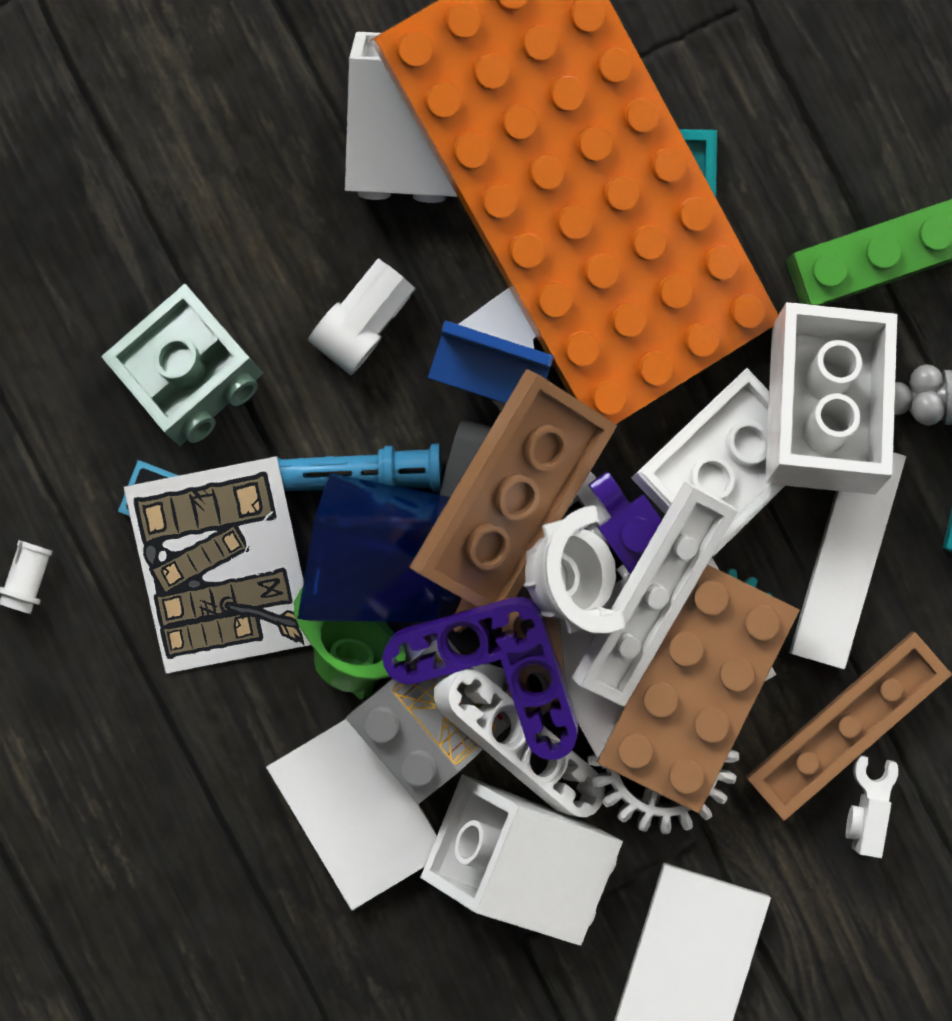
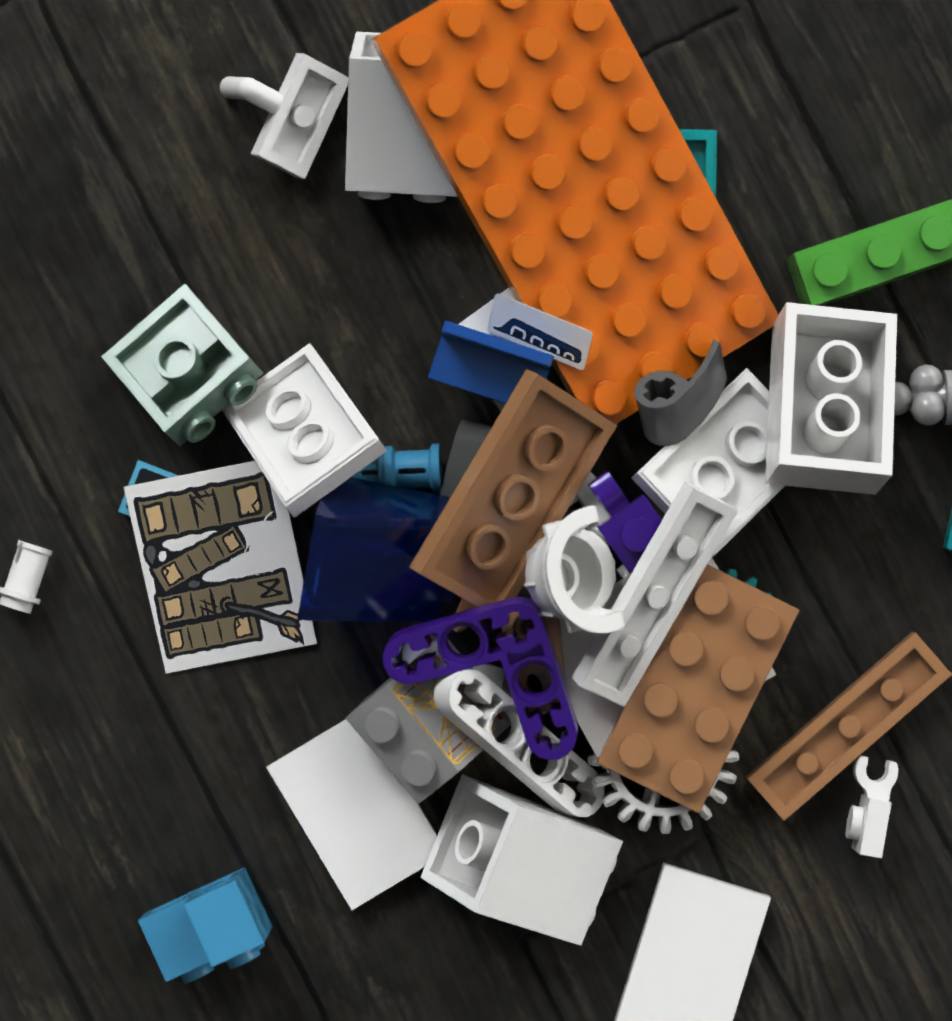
(208, 928): none -> dark azure brick
(297, 113): none -> white plate
(304, 431): none -> white tile
(348, 652): bright green piece -> none
(353, 328): white piece -> none
(539, 331): none -> white sticker
(675, 407): none -> dark grey panel
(844, 572): white tile -> none

